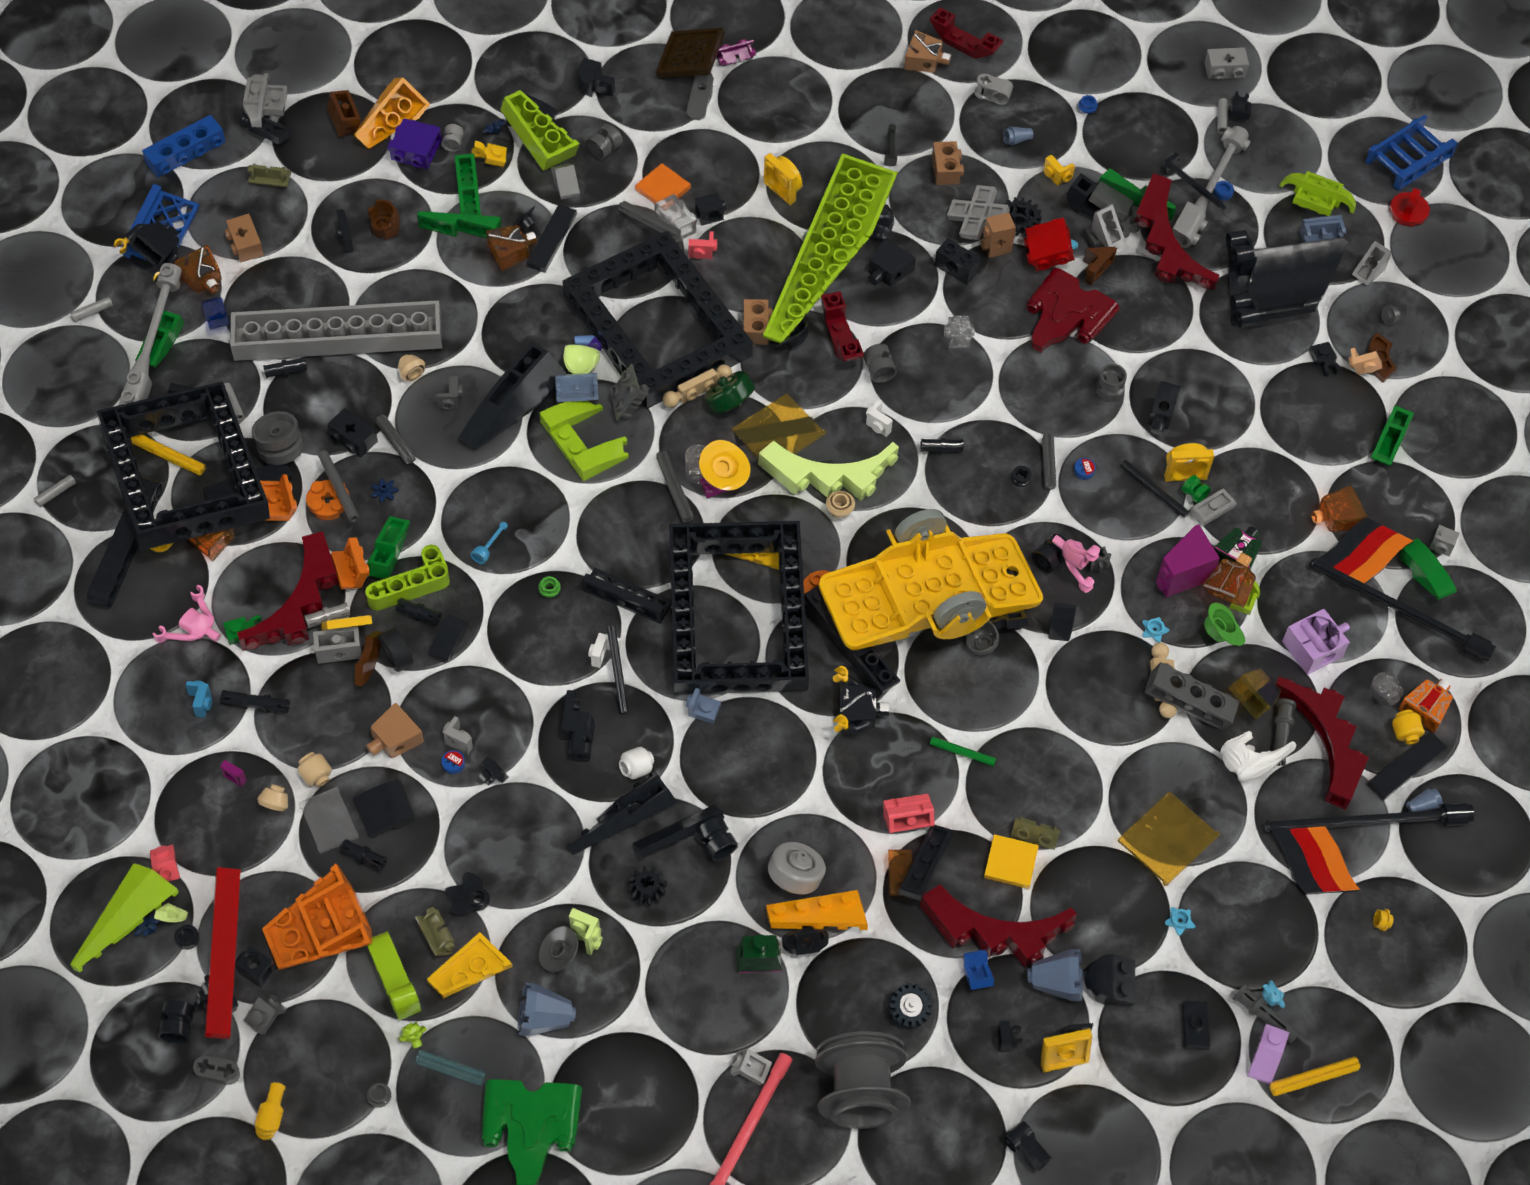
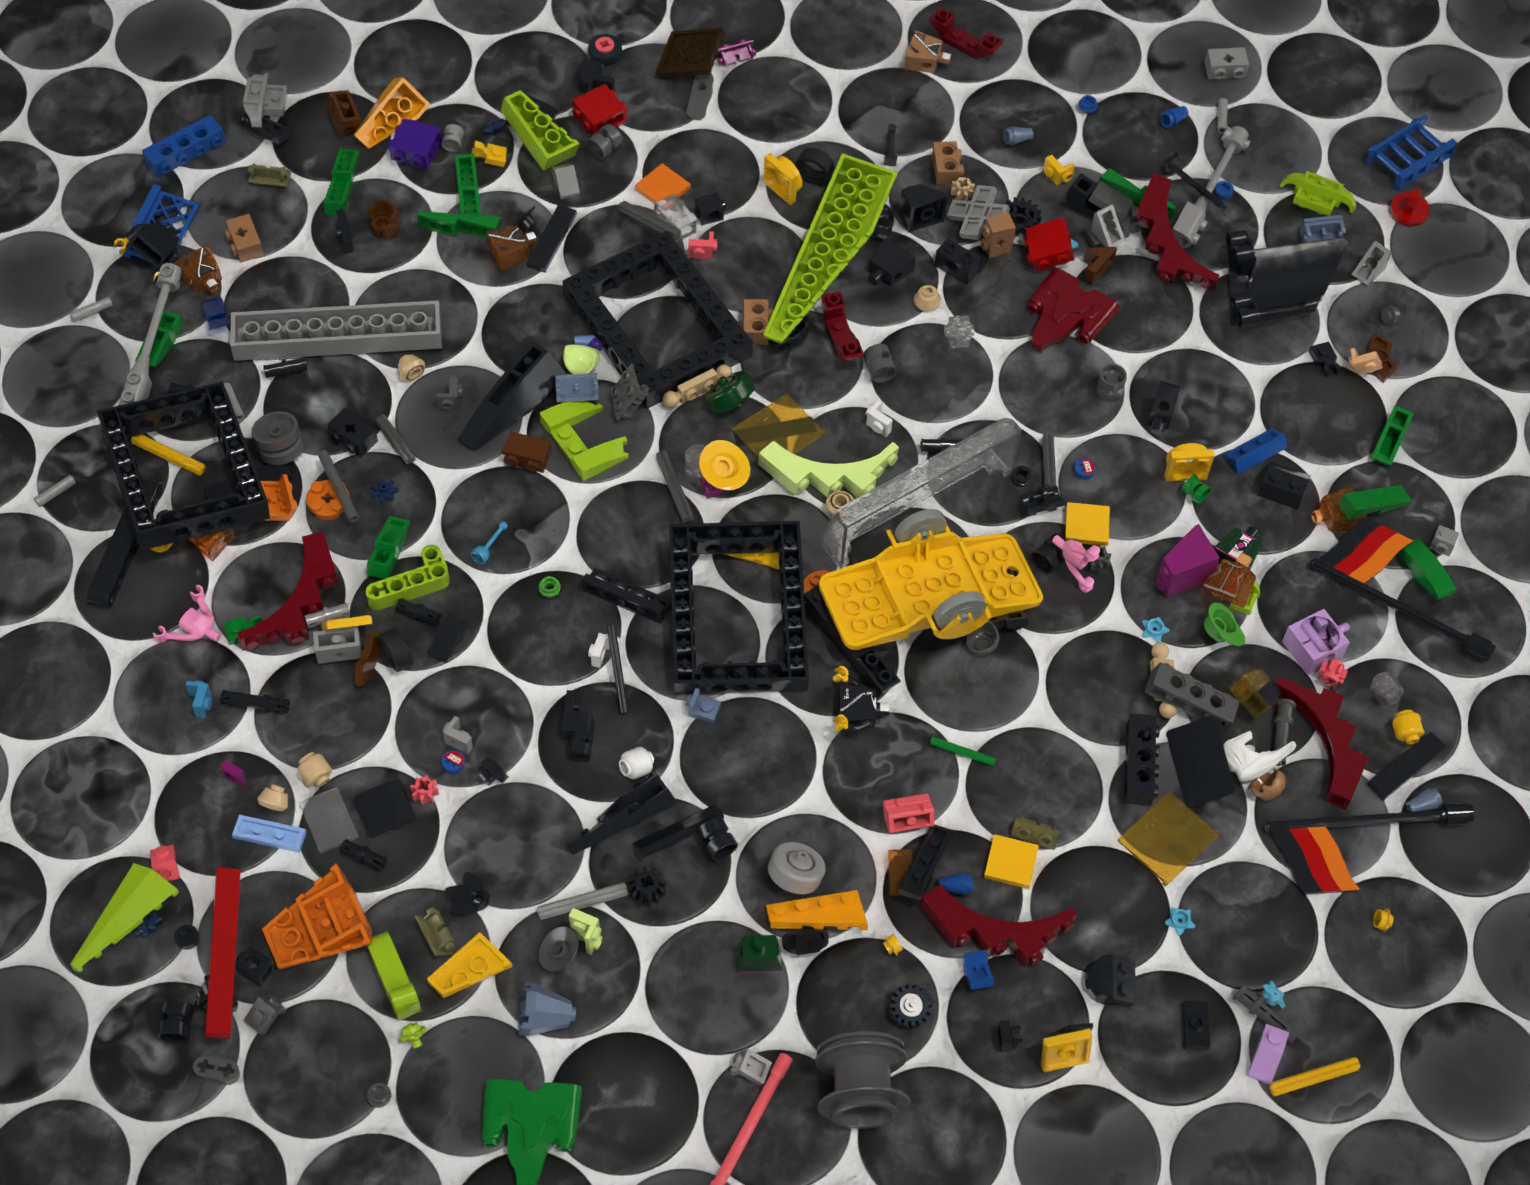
(170, 913): yellowish green tile -> none
(269, 833): none -> light blue tile
(270, 1113): yellow arm -> none
(341, 182): none -> green slope
(350, 565): orange bracket -> none
(394, 733): medium nougat torso -> none
(424, 790): none -> coral gear
(450, 1067): clear light blue axle -> none
(527, 452): none -> reddish brown brick
(582, 901): none -> light grey axle
(599, 108): none -> red brick
(605, 49): none -> black wheel
(819, 158): none -> black tyre
(892, 944): none -> yellow plate
(922, 207): none -> black slope
(927, 298): none -> tan cone
(958, 883): none -> blue cone
(962, 189): none -> tan gear
(989, 448): none -> clear windscreen
(995, 90): light grey piece -> none
(1022, 1140): black piece -> none
(1041, 500): none -> black hips
(1059, 975): sand blue cone -> none
(1061, 622): black slope -> none
(1087, 523): none -> yellow tile
(1136, 791): none -> black brick
(1154, 488): black bar -> none
(1173, 116): none -> blue cone
(1200, 762): none -> black sticker
(1213, 507): light grey plate -> none
(1240, 107): black plate -> none
(1256, 450): none -> blue slope
(1269, 785): none -> medium nougat hair
(1284, 485): none -> black slope
(1332, 672): none -> coral gear
(1374, 500): none -> green slope
(1429, 702): orange torso -> none

